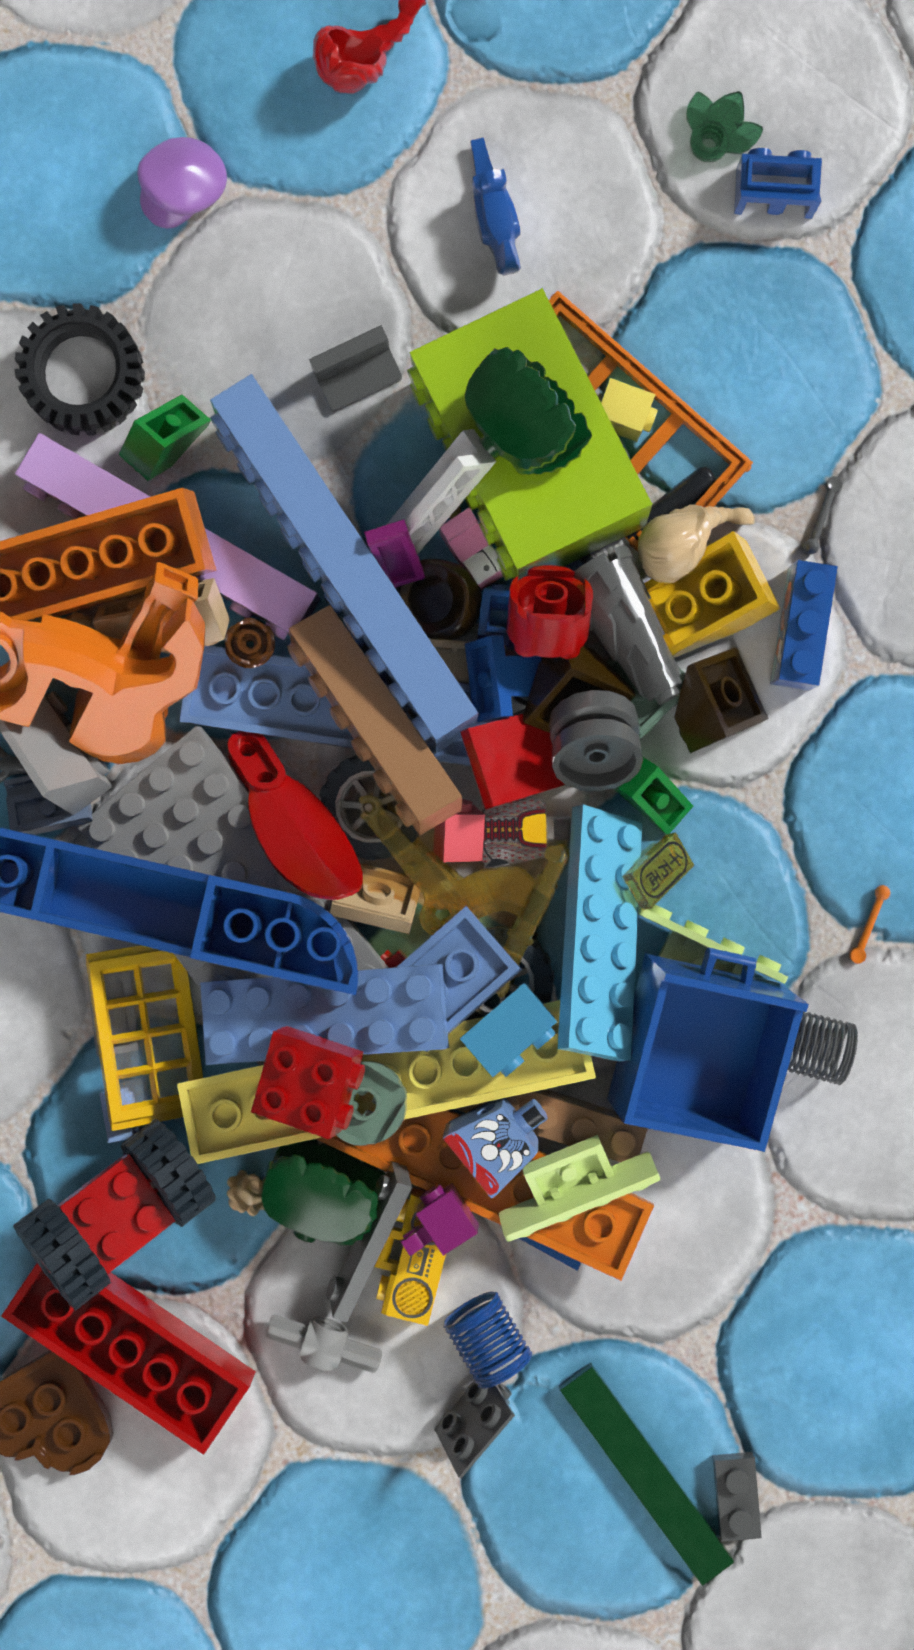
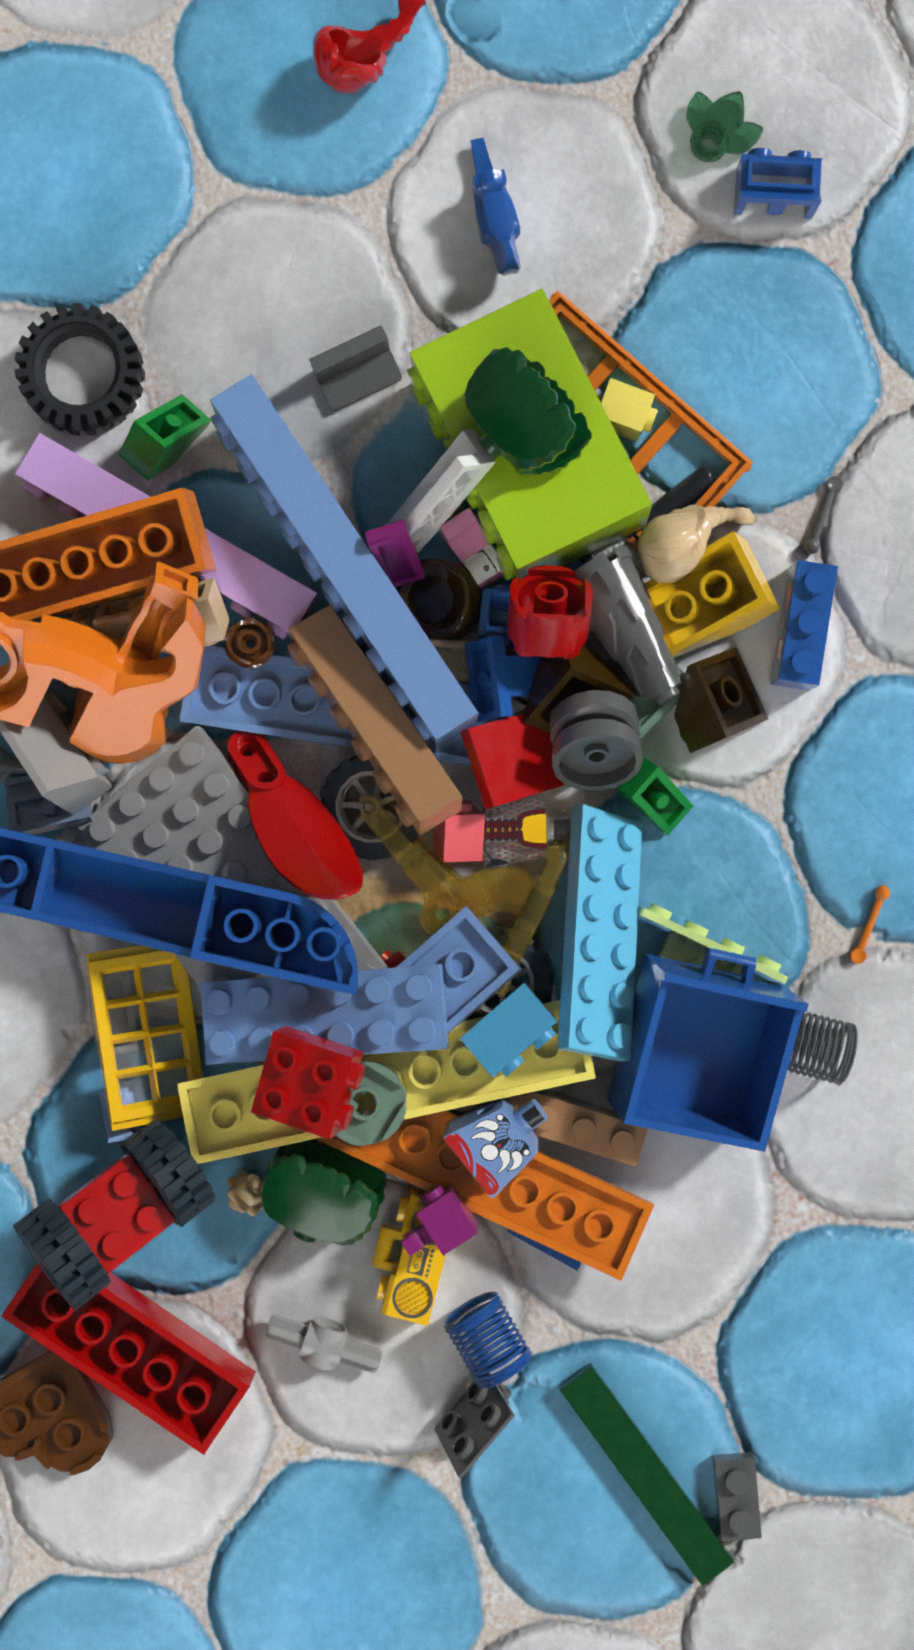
(179, 180): medium lavender piece -> none
(347, 1287): dark grey plate -> none
(384, 900): tan tile -> none
(573, 1183): yellowish green bracket -> none
(658, 871): clear yellow tile -> none

